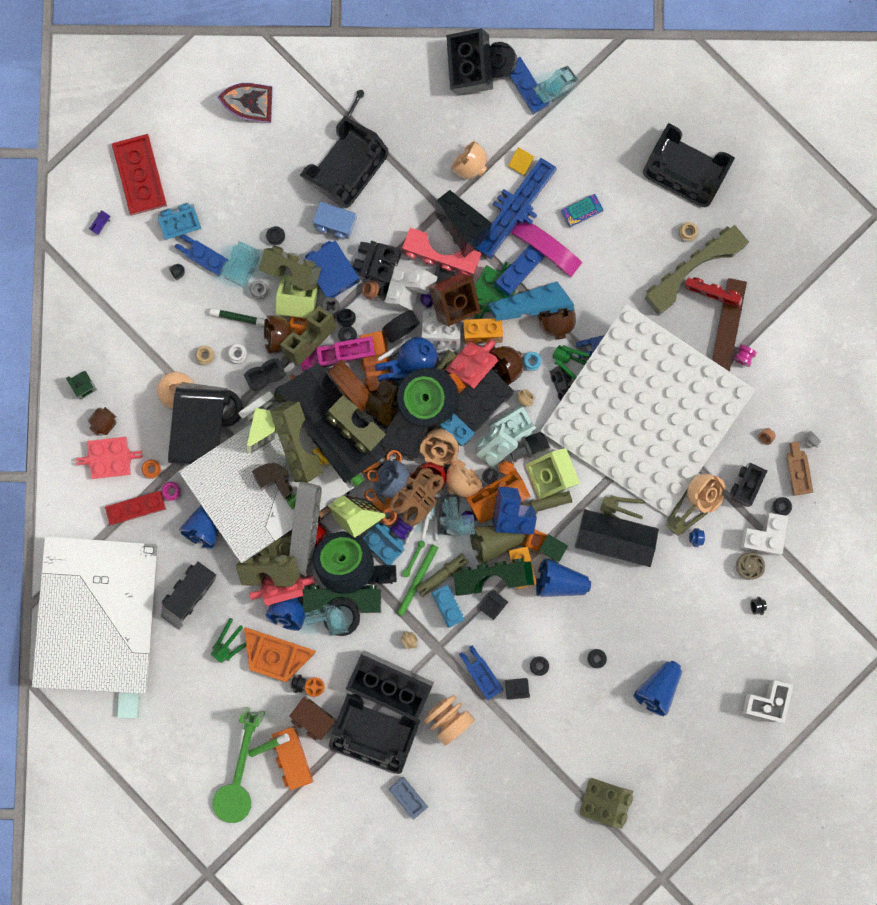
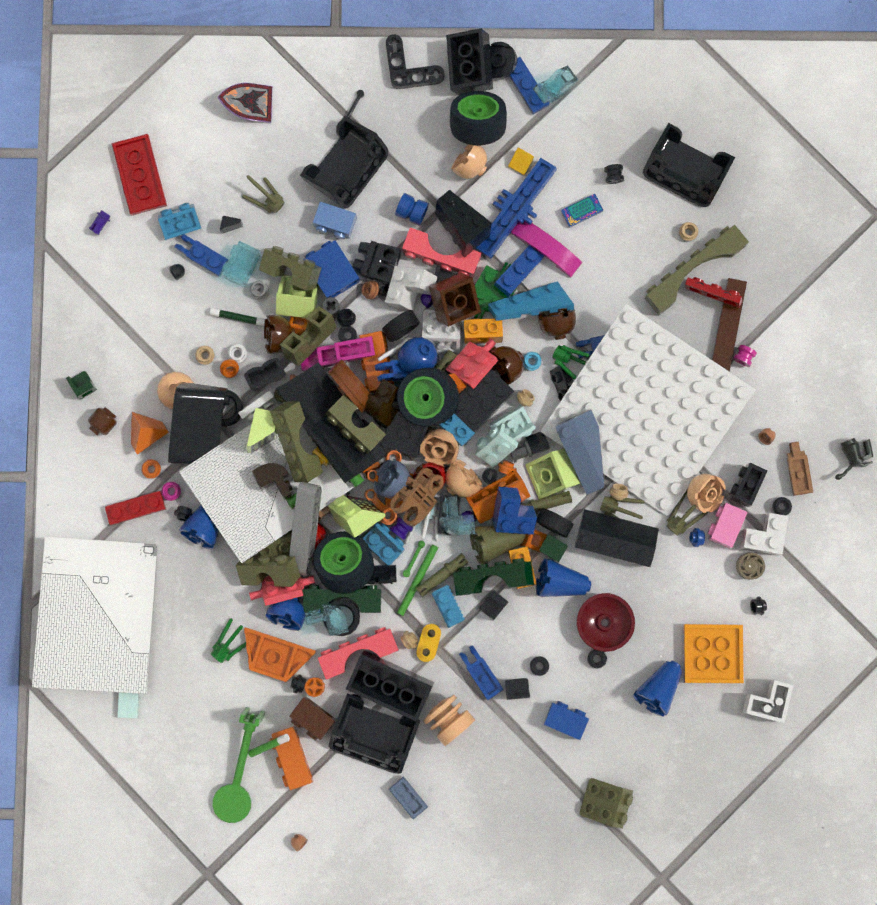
(109, 457): coral plate -> none
(145, 431): none -> orange slope
(183, 513): none -> black plate
(187, 594): black wedge -> none
(229, 224): none -> black slope
(231, 372): none -> orange plate
(273, 202): none -> olive plant
(275, 235): black plate -> none
(298, 842): none -> nougat hinge
(335, 662): none -> coral arch
(402, 71): none -> black beam
(409, 208): none -> blue wheel
(428, 642): none -> yellow plate
(478, 118): none -> black wheel
(554, 522): none -> black tyre
(566, 720): none -> blue brick
(582, 444): none -> sand blue wedge
(614, 173): none -> black wheel
(619, 491): none -> tan plate
(619, 617): none -> dark red dish
(713, 653): none -> light orange plate
(727, 525): none -> bright pink brick
(811, 439): light grey plate -> none
(852, 452): none -> pearl dark grey piece

